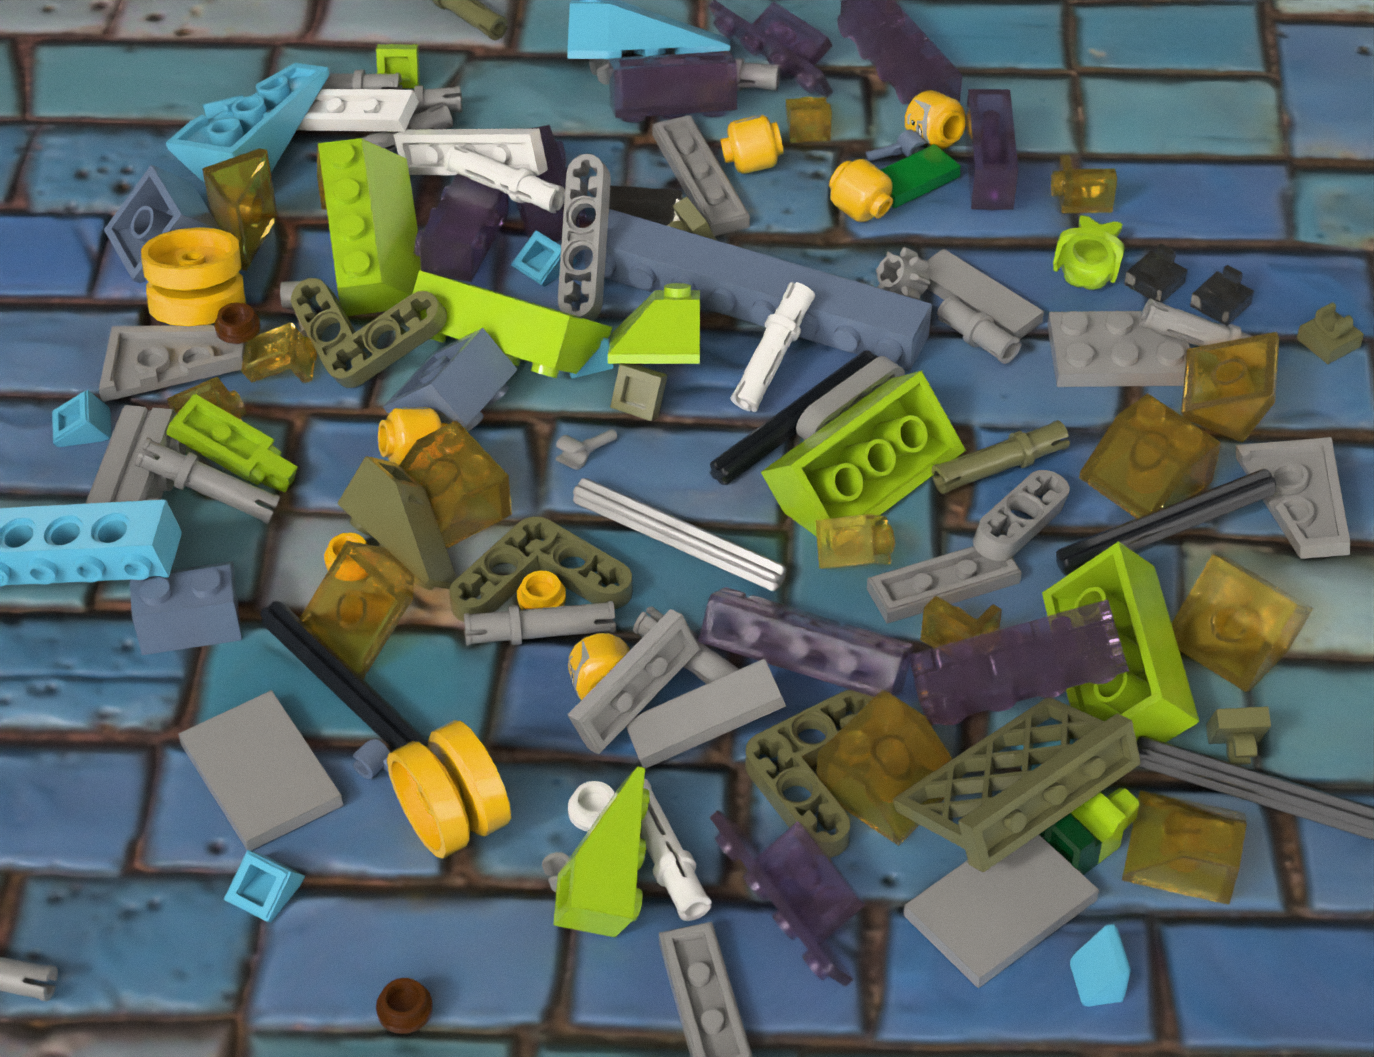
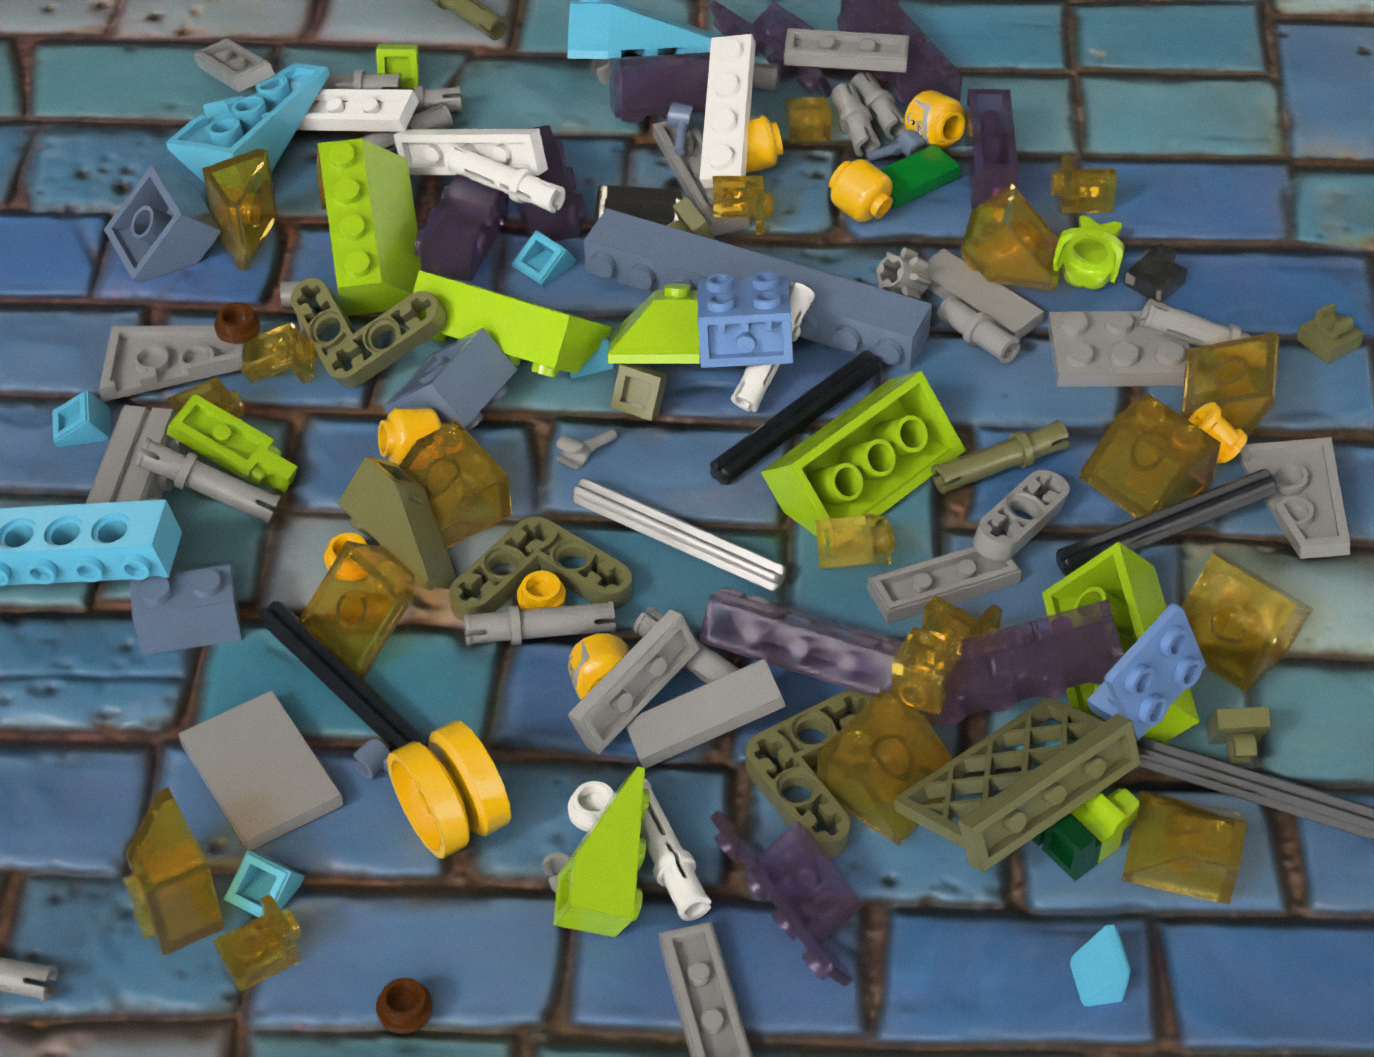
(170, 879): none -> clear yellow slope
(192, 275): yellow wheel -> none
(233, 65): none -> light grey tile
(260, 946): none -> clear yellow bracket
(591, 238): light grey beam -> none
(680, 118): none -> sand blue hand
(727, 107): none -> white plate
(742, 198): none -> clear yellow bracket
(744, 320): none -> medium blue bracket
(846, 50): none -> light grey tile
(846, 395): light grey beam -> none
(855, 119): none -> light grey pin
(880, 104): none -> light grey pin
(924, 668): none -> clear yellow bracket
(1000, 914): light grey tile -> none
(1010, 242): none -> clear yellow slope
(1151, 673): none -> medium blue bracket
(1212, 422): none -> yellow bush
(1222, 296): clear smoke tile -> none

